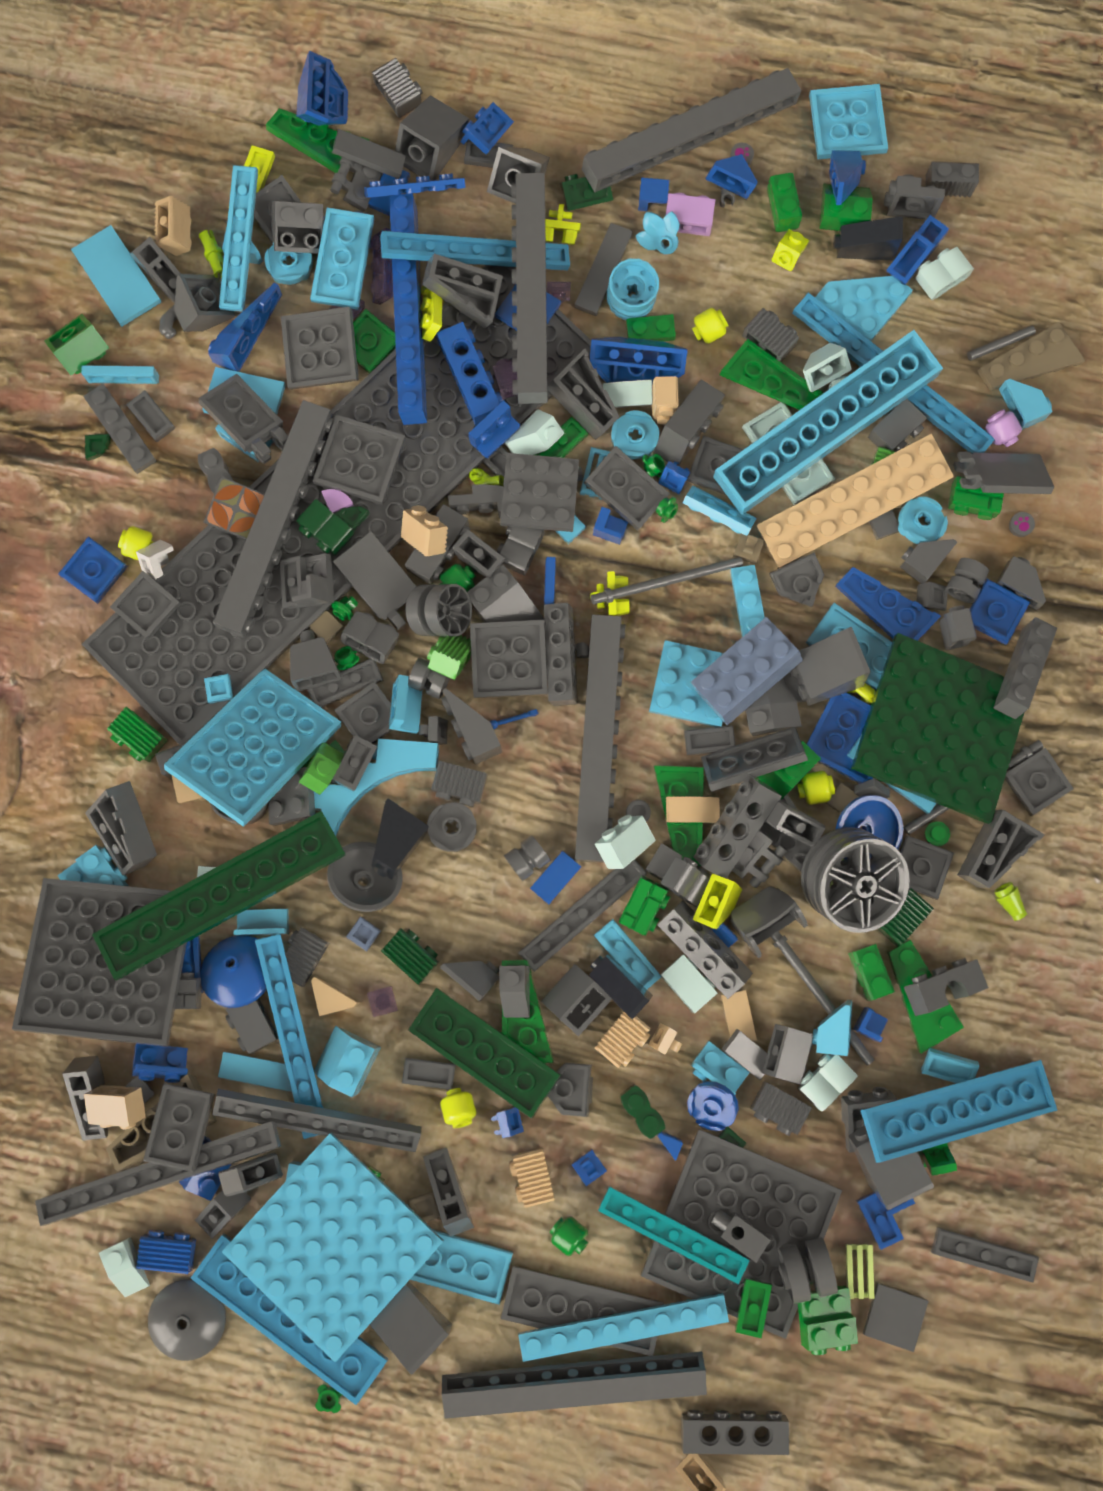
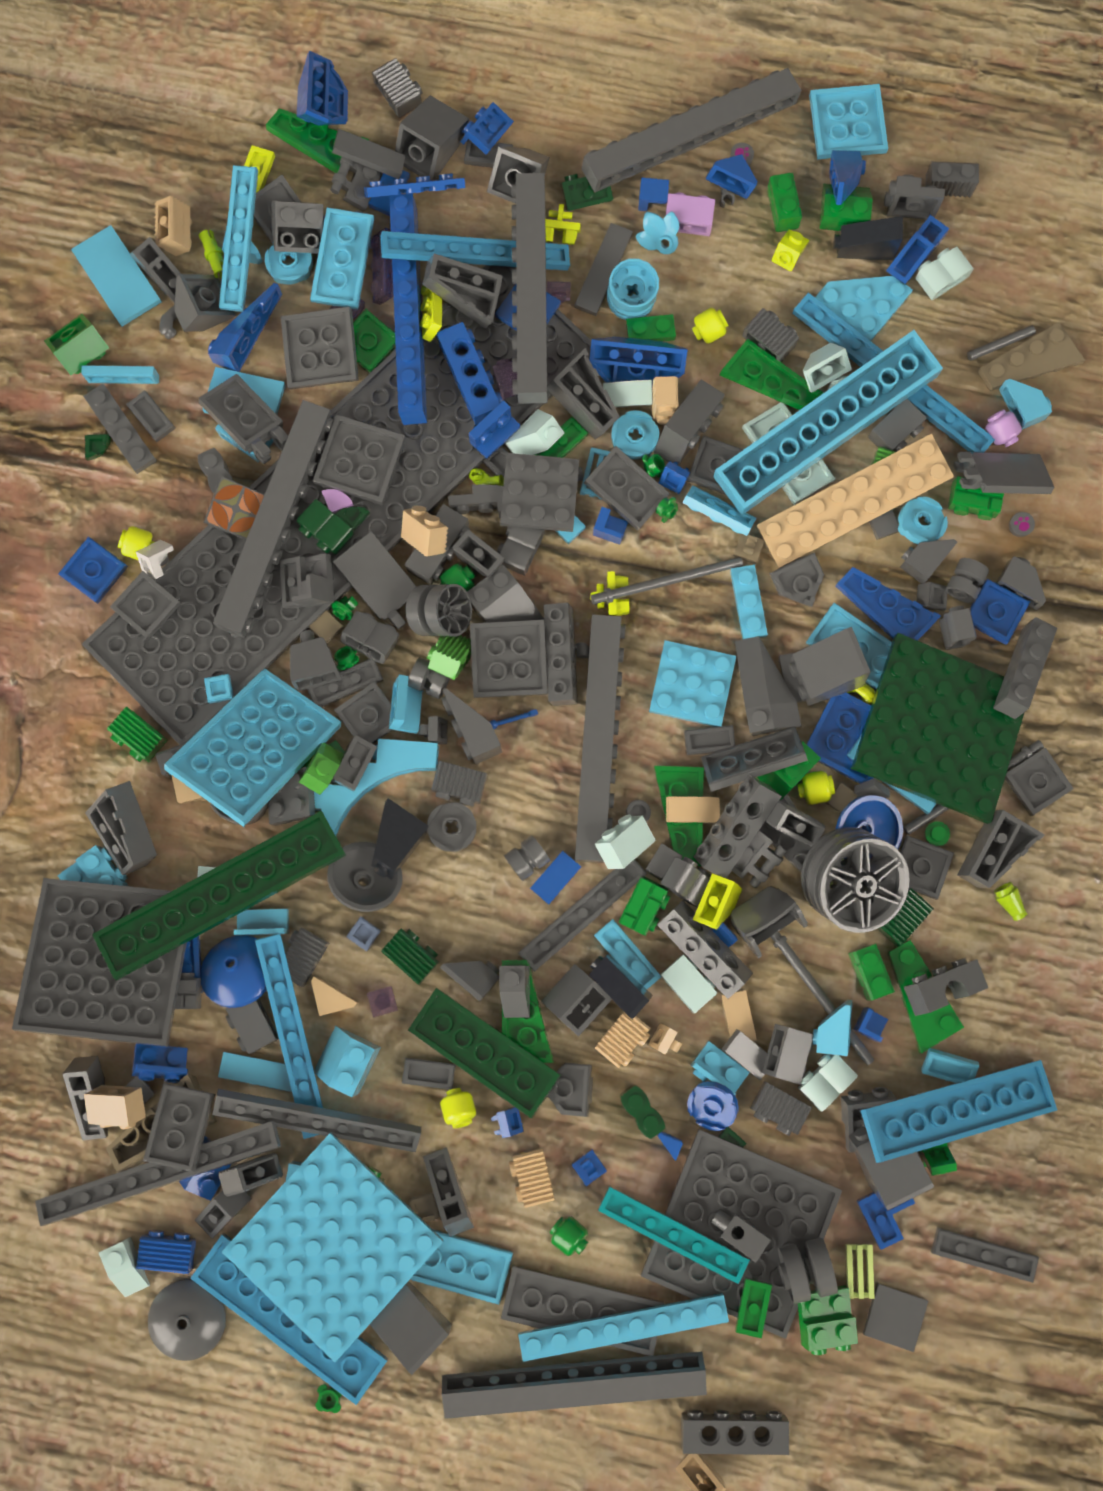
(550, 567): blue tile -> none
(747, 670): sand blue brick -> none

